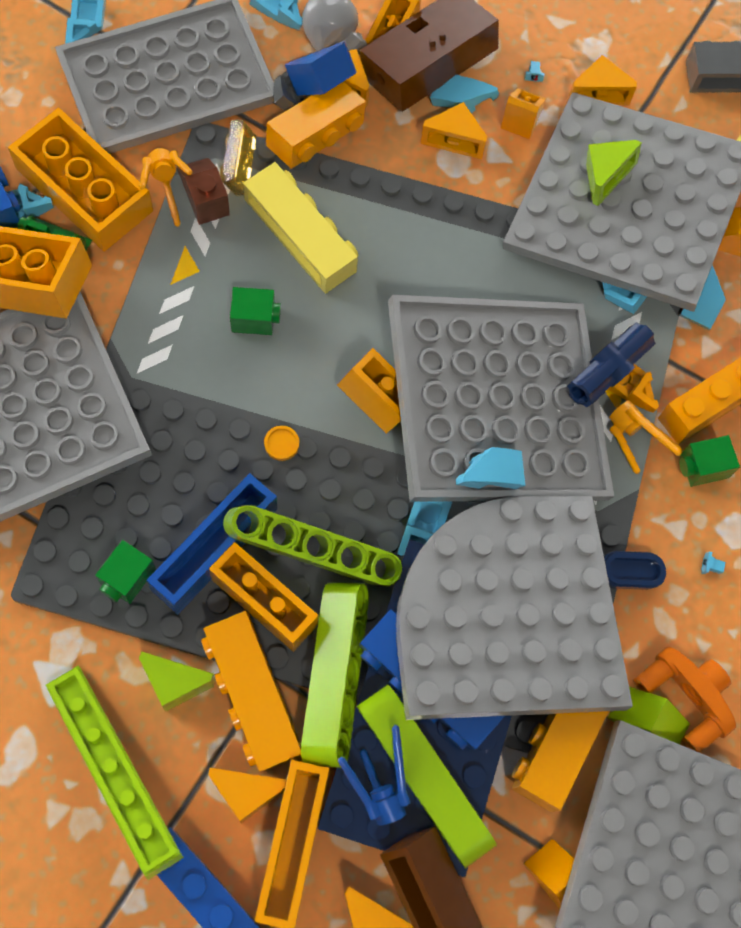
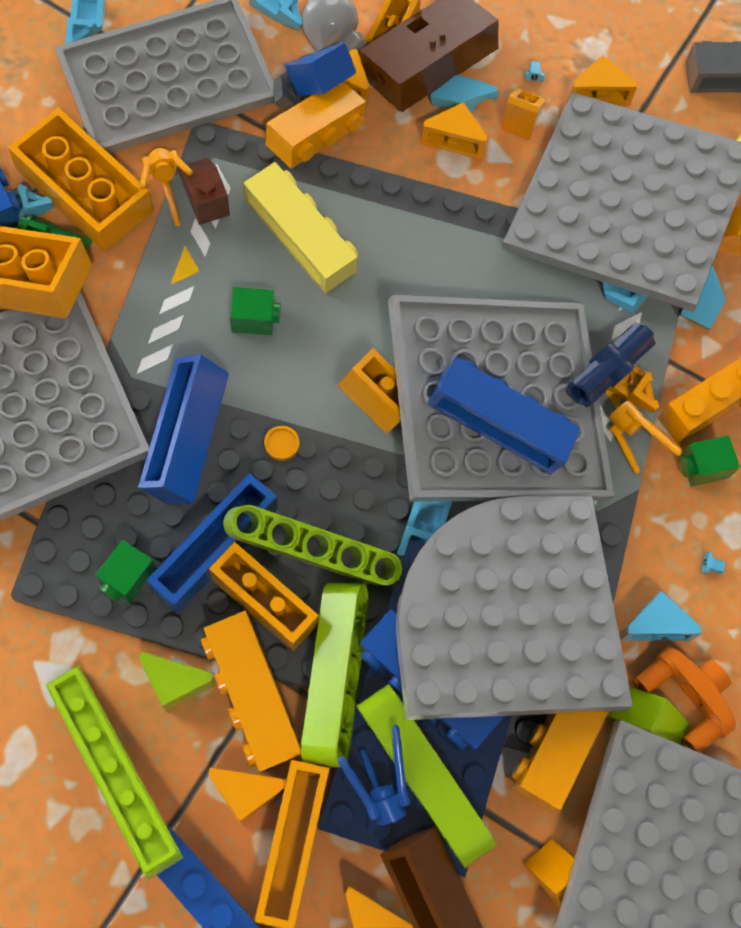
(184, 430): none -> blue brick
(238, 156): clear yellow plate -> none
(494, 467): medium azure slope -> none
(504, 415): none -> blue brick
(608, 166): lime slope -> none
(634, 570): dark blue tile -> none
(661, 622): none -> medium azure slope

